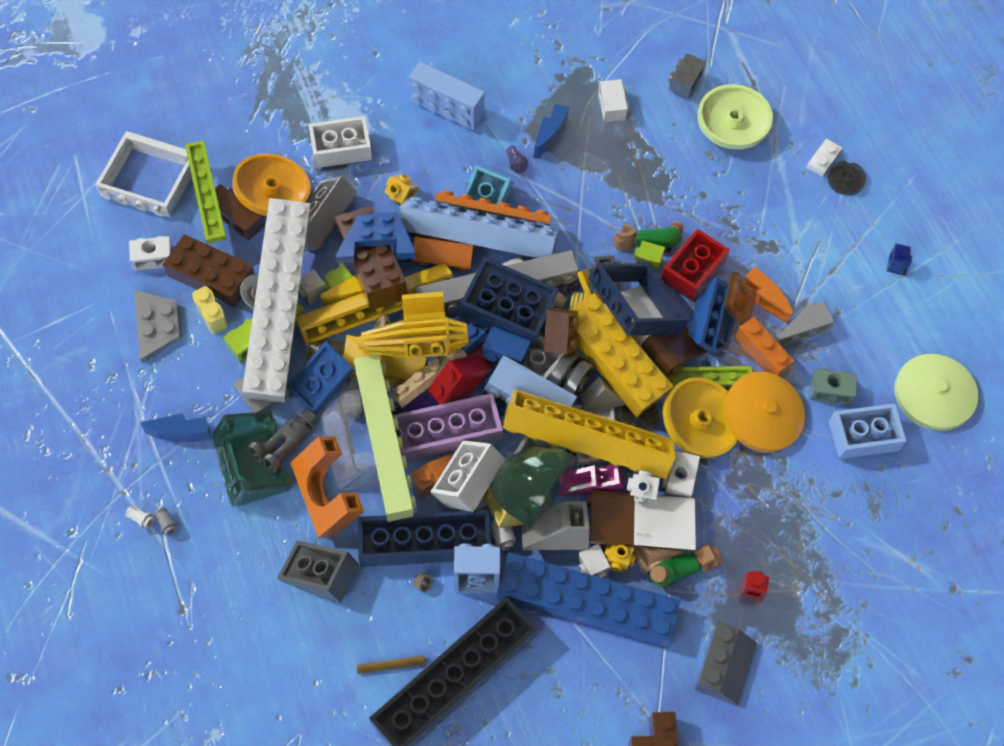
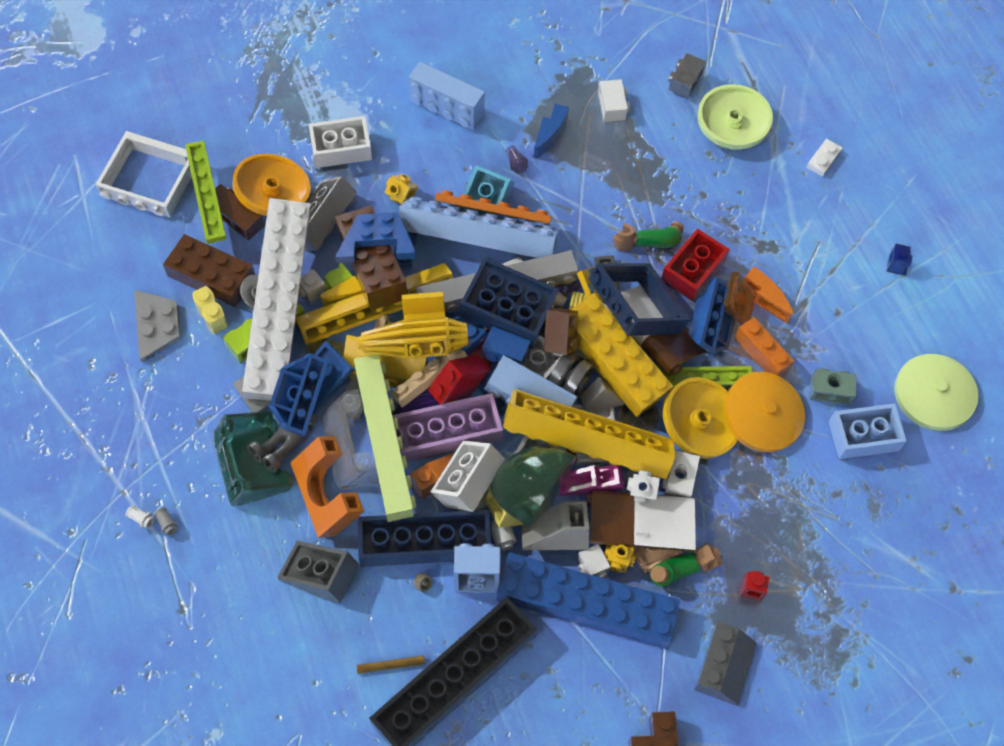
(142, 258): white brick -> none
(178, 428): blue slope -> none
(298, 392): none -> blue wedge
(440, 251): orange slope -> none
(650, 254): lime brick -> none
(810, 322): light grey slope -> none
(846, 178): clear smoke tile -> none

